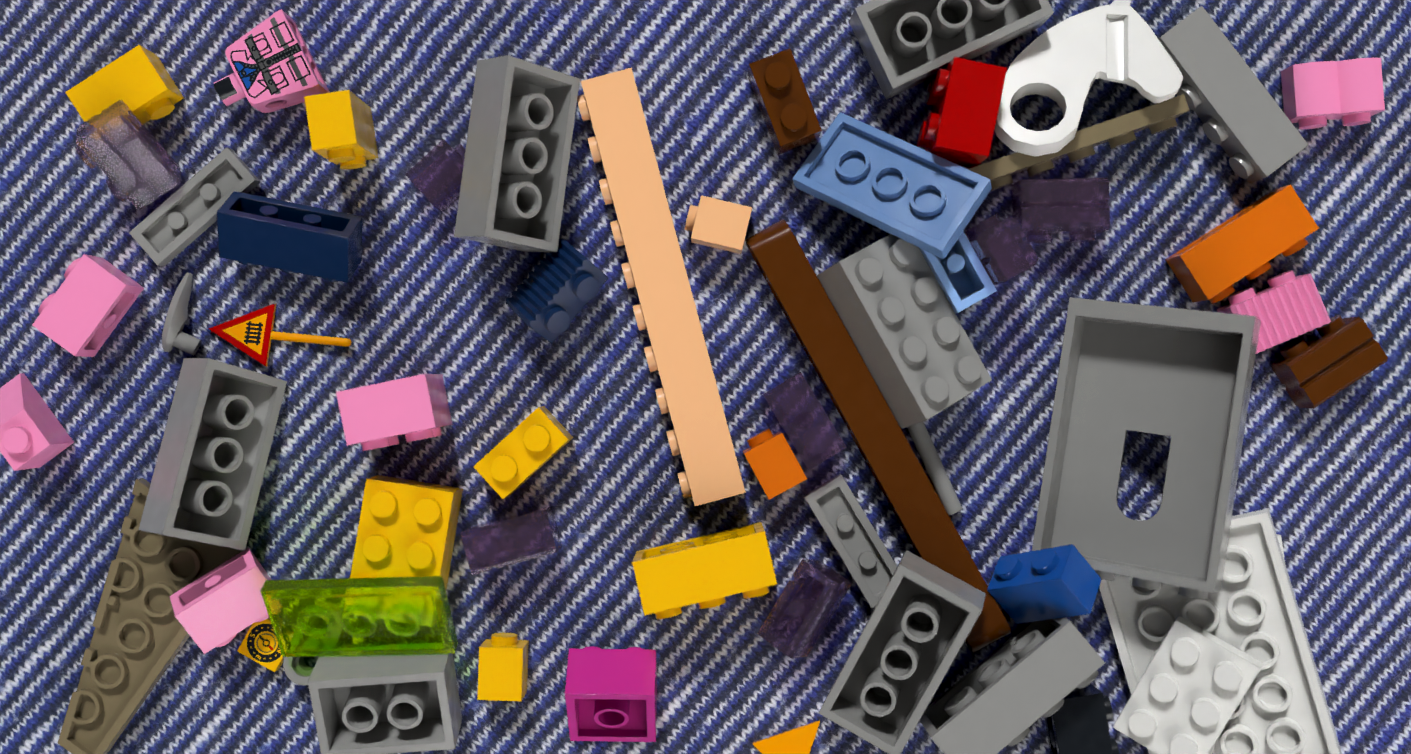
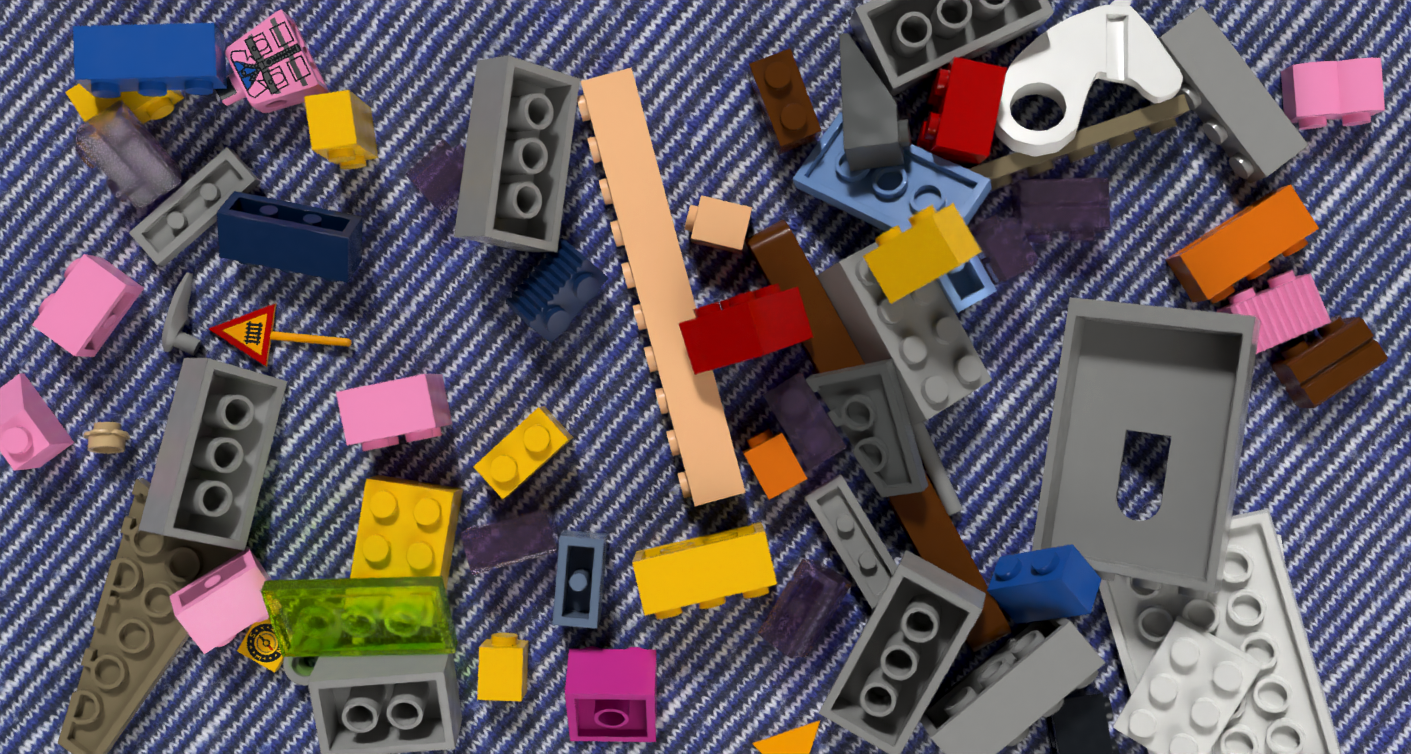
(106, 438): none -> tan plate
(149, 59): none -> blue brick
(580, 579): none -> sand blue brick
(745, 327): none -> red brick
(870, 115): none -> dark grey slope
(875, 419): none -> dark grey wing
(921, 253): none -> yellow brick

